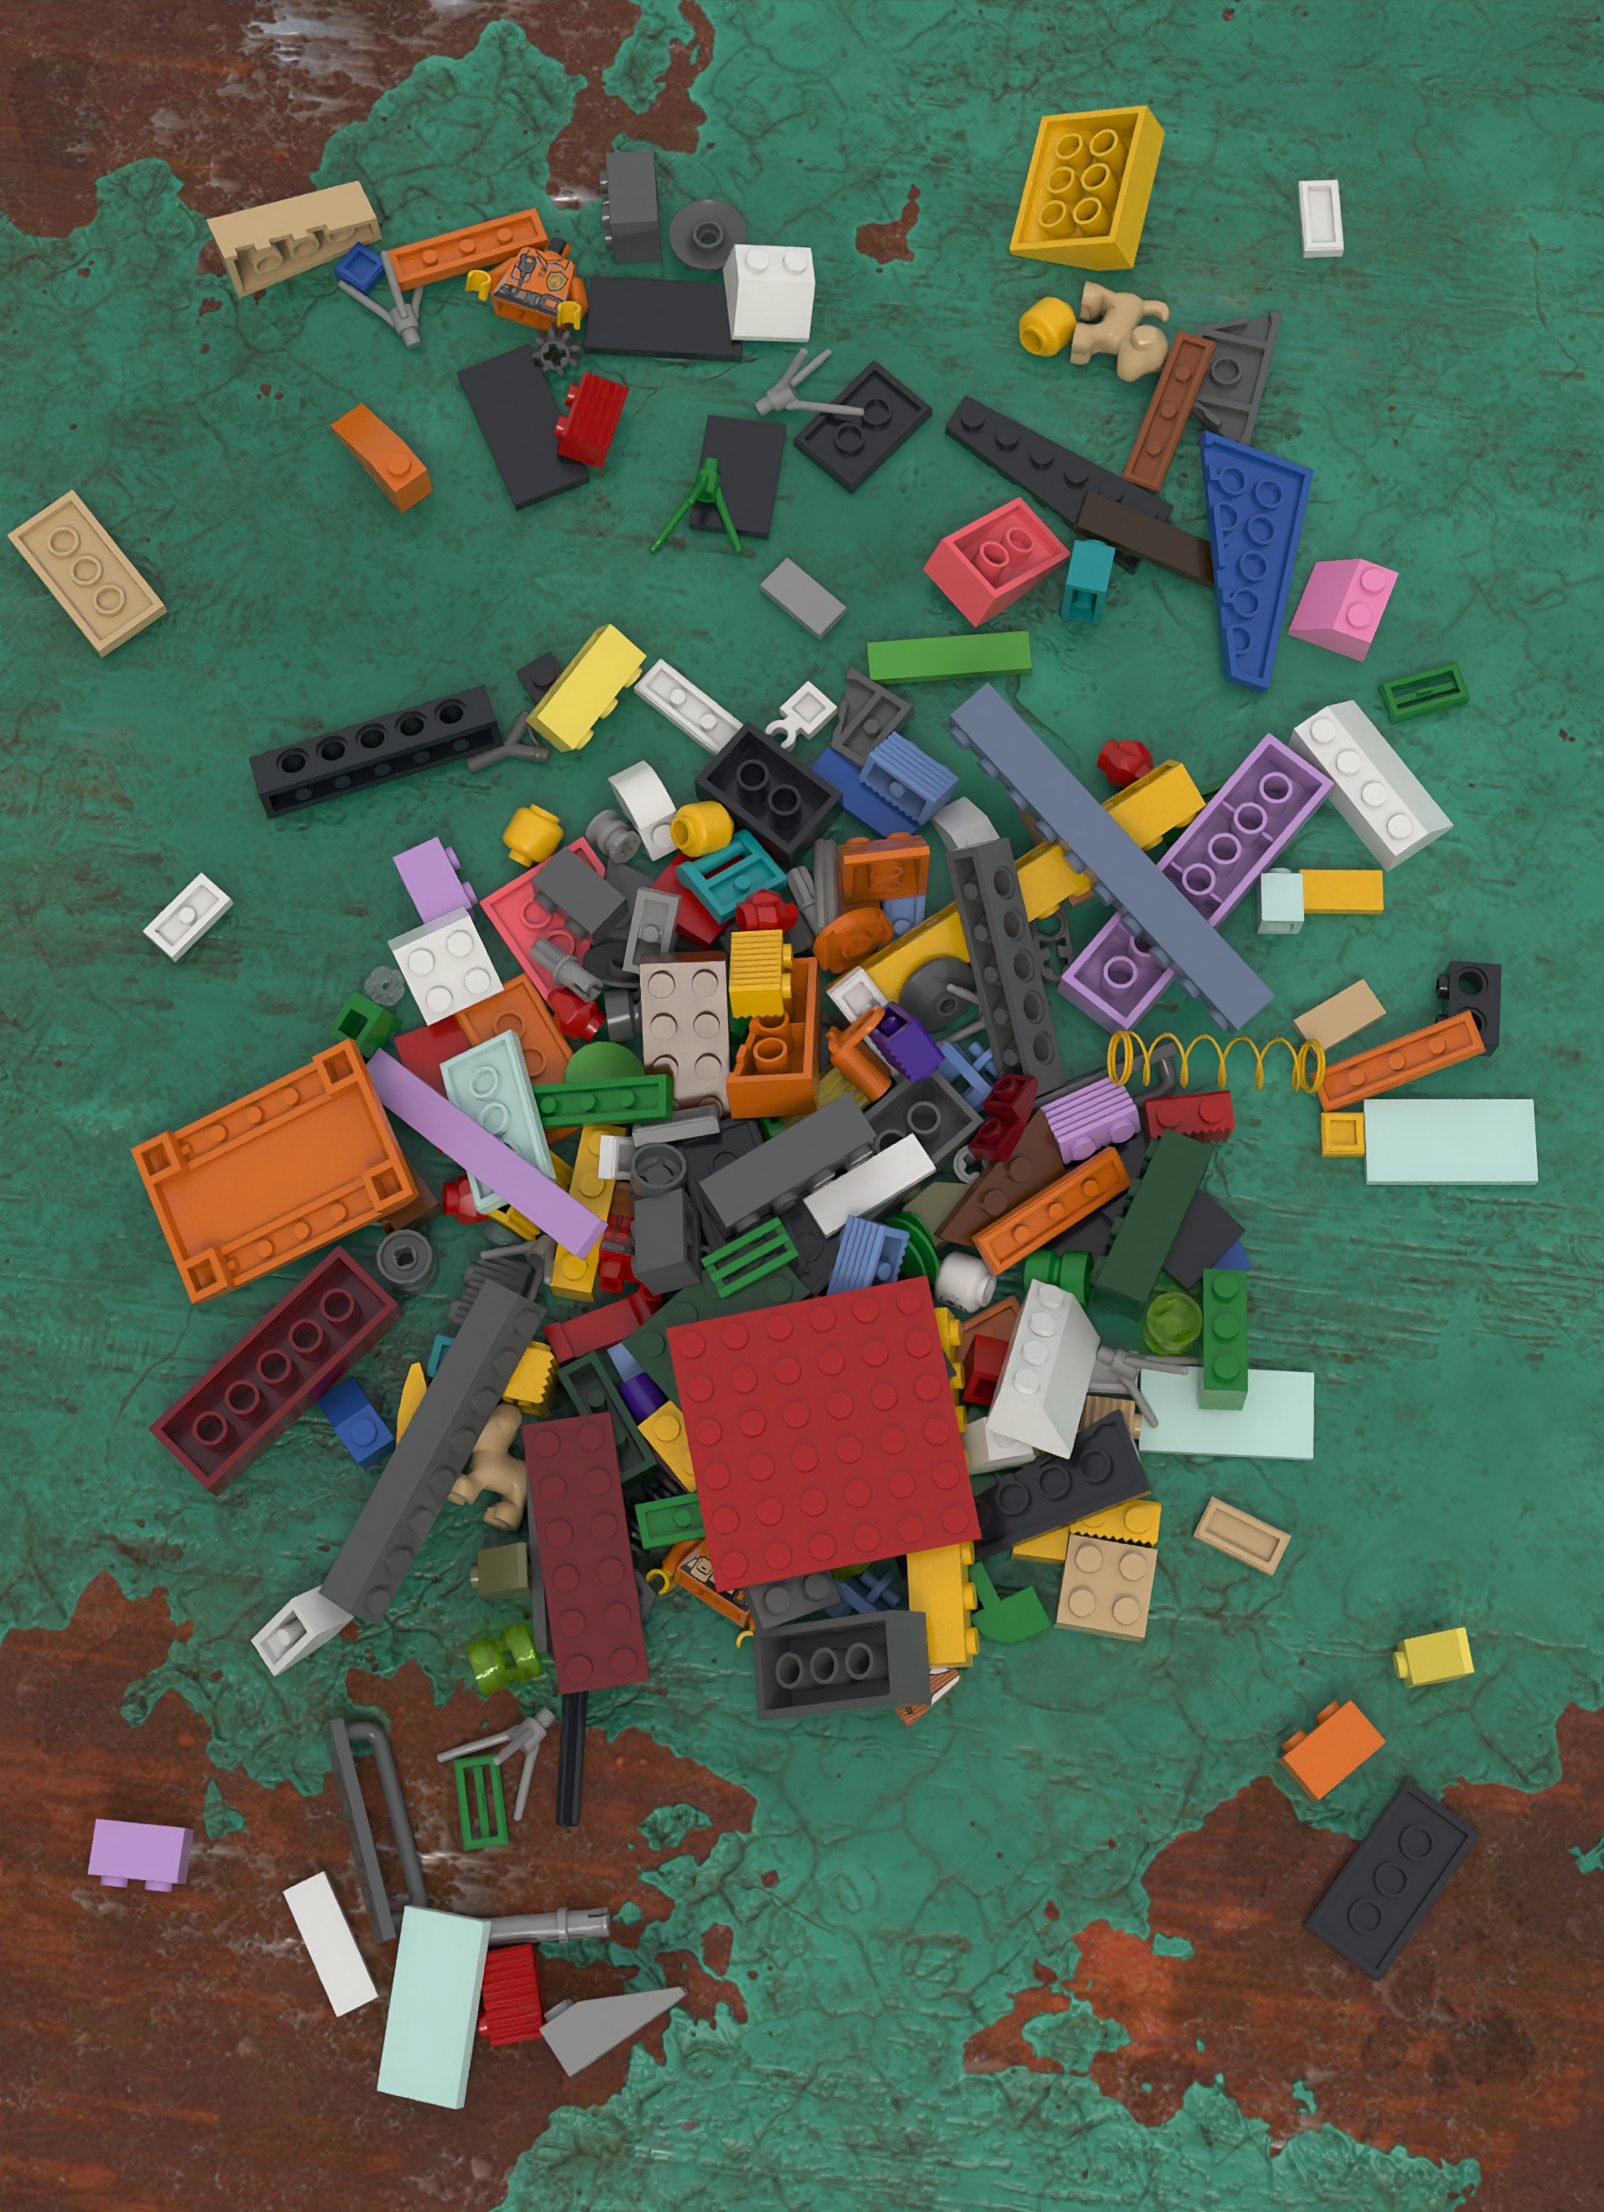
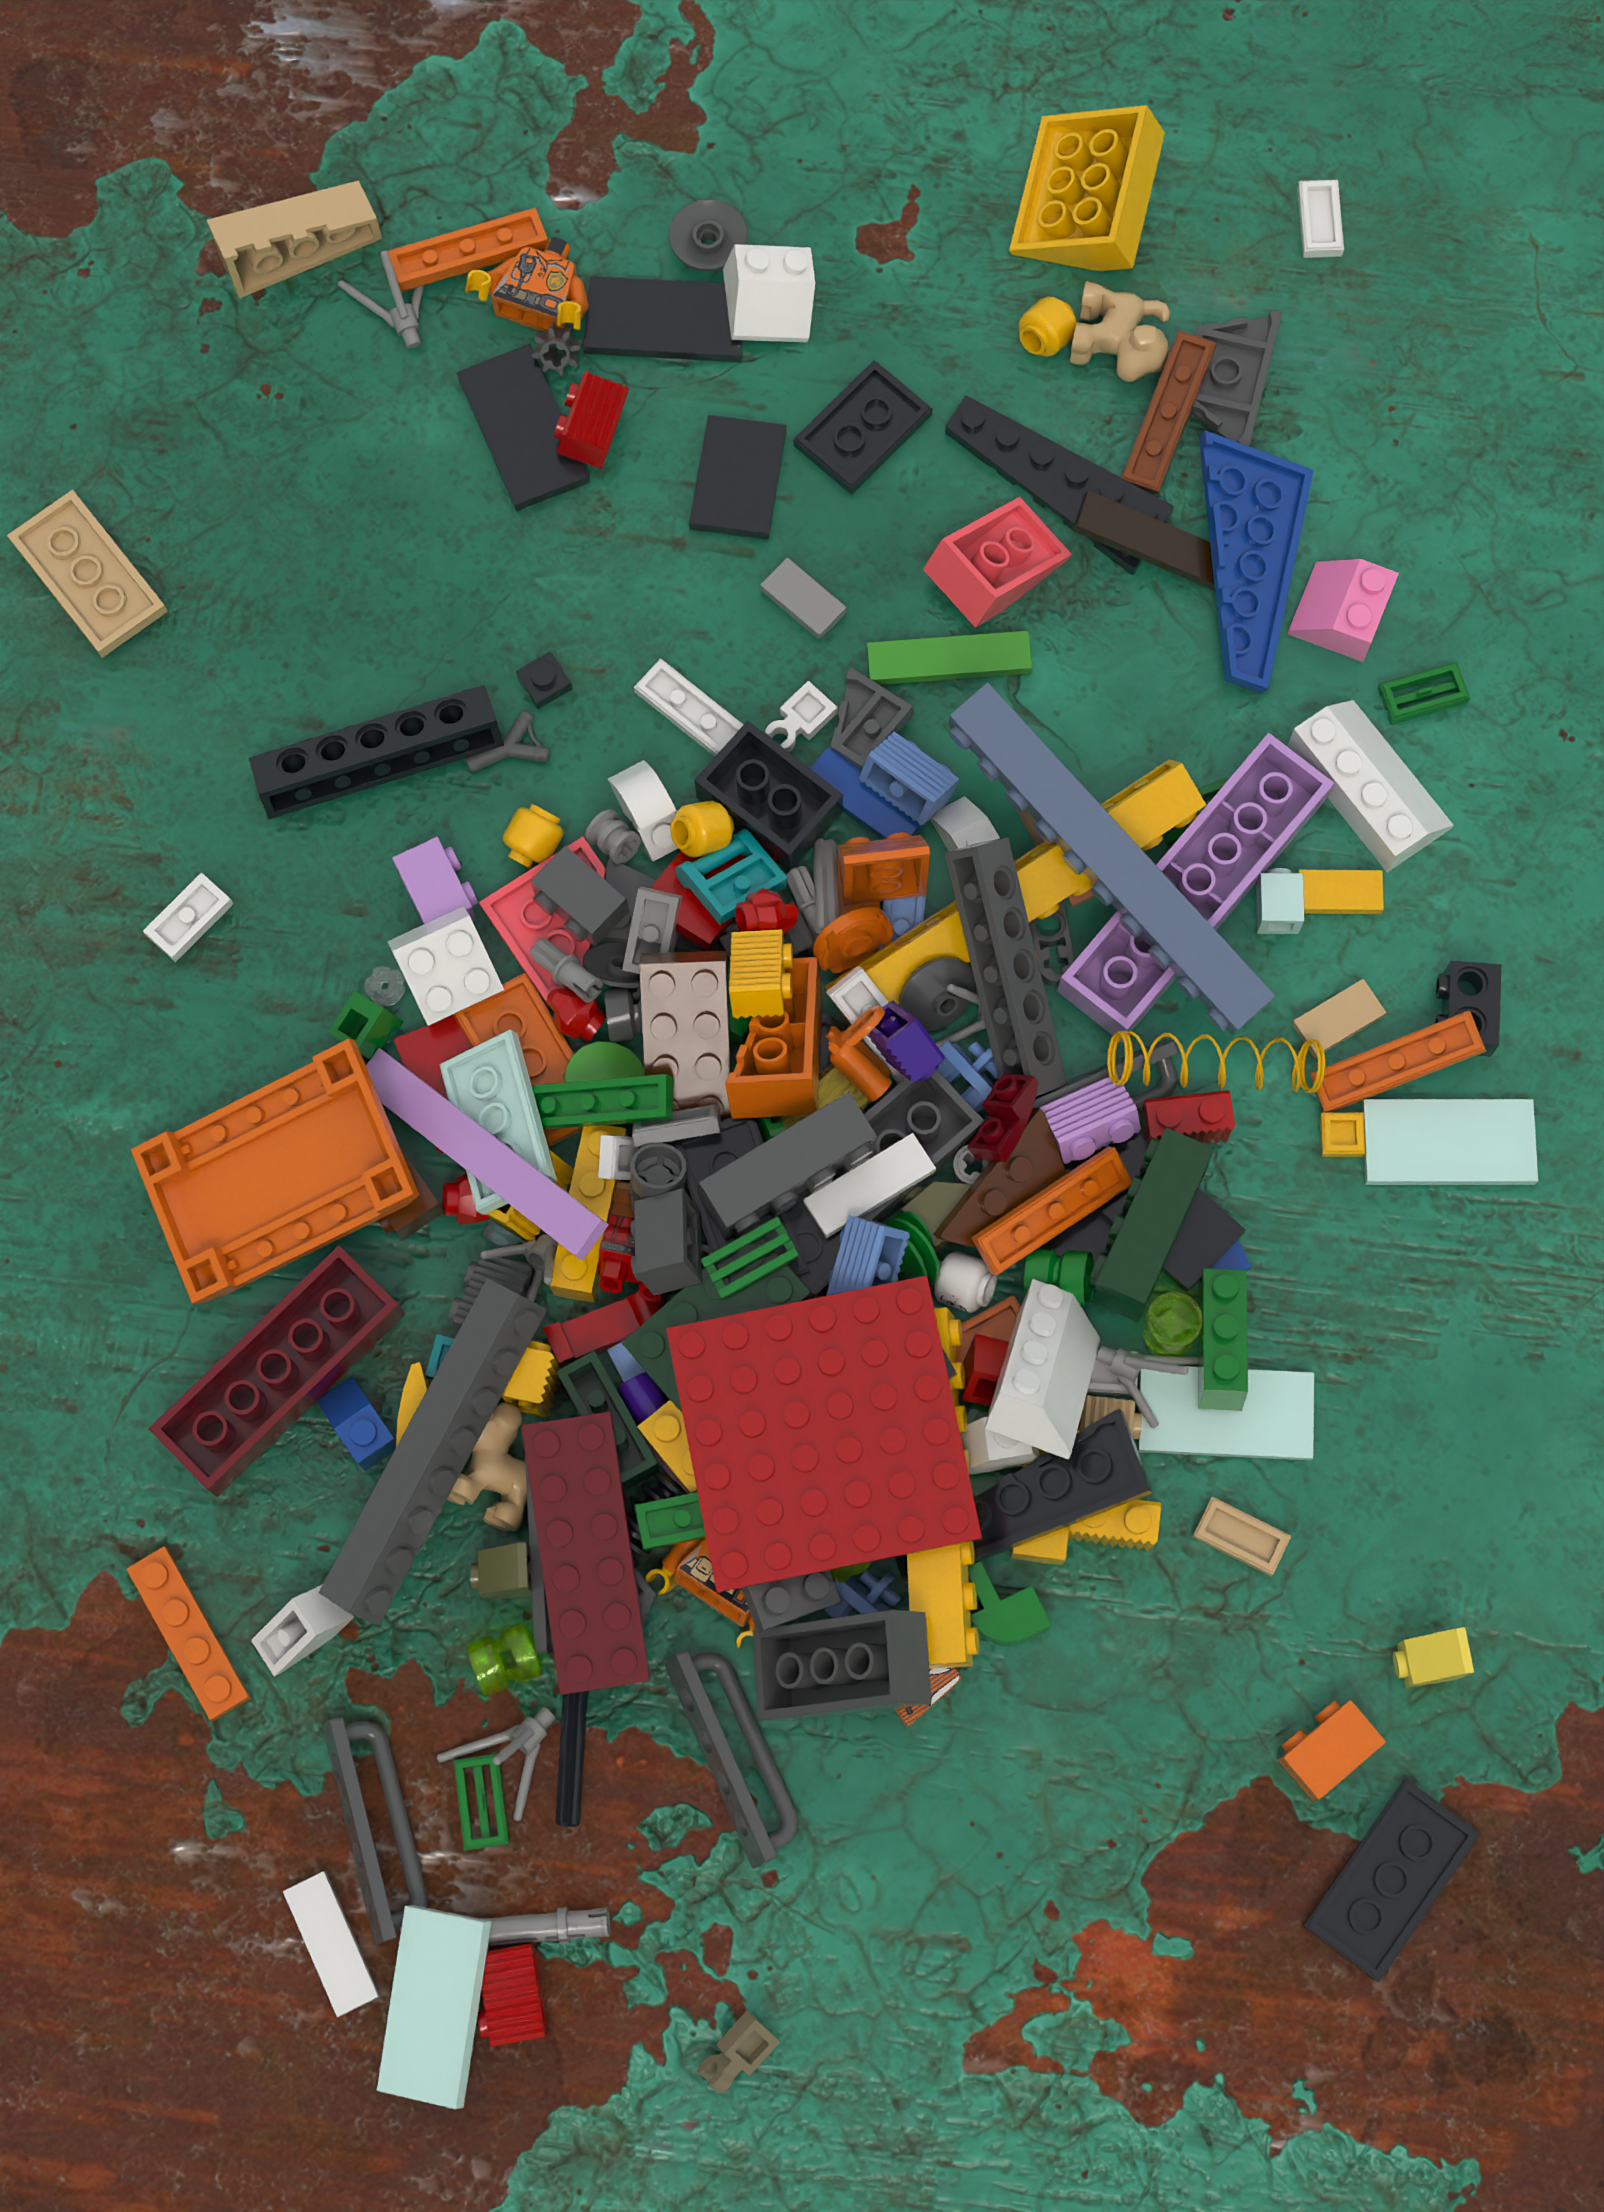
(141, 1853): lavender brick -> none
(188, 1633): none -> orange plate
(361, 269): blue tile -> none
(384, 457): orange slope -> none
(408, 1262): dark grey wheel -> none
(587, 689): light yellow brick -> none
(593, 2027): light grey slope -> none
(631, 207): dark grey brick -> none
(706, 490): green plant -> none
(742, 2049): none -> dark tan plate
(756, 1842): none -> dark grey piece
(784, 394): light grey plant -> none
(1087, 581): teal brick -> none
(1105, 1588): tan brick -> none
(1124, 762): red rock -> none

